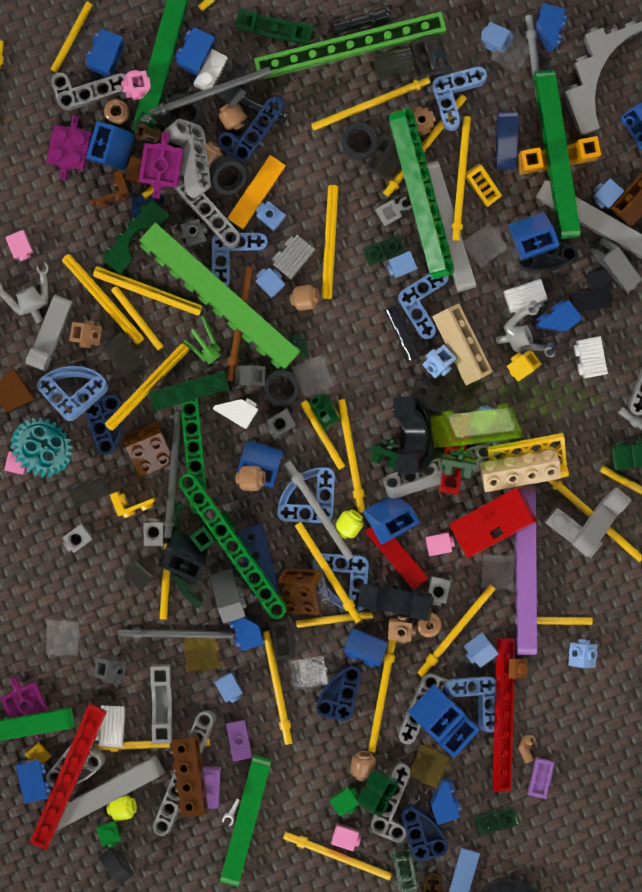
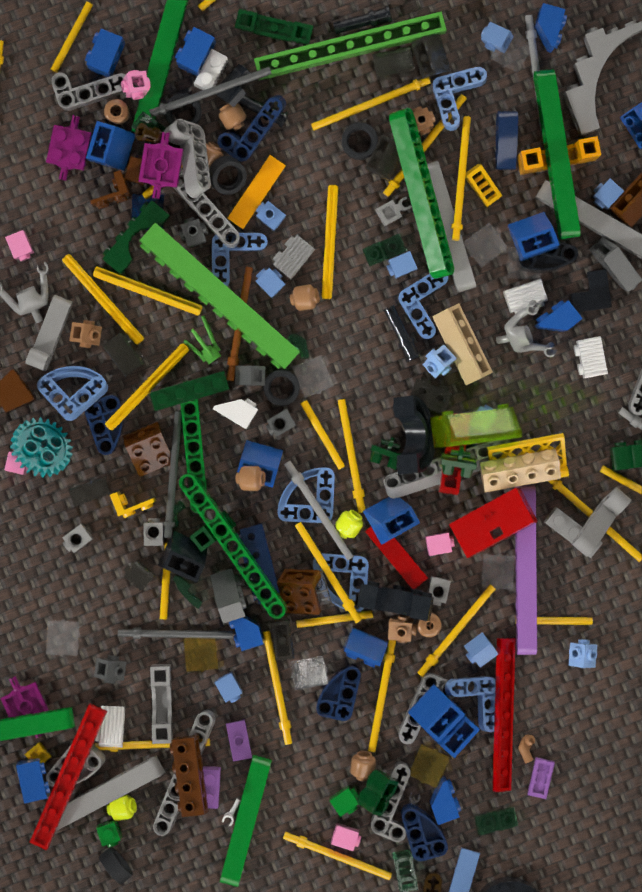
(137, 318): yellow bar -> none
(325, 411): dark green hips -> none
(517, 668): dark orange plate -> none
(523, 364): yellow brick -> none

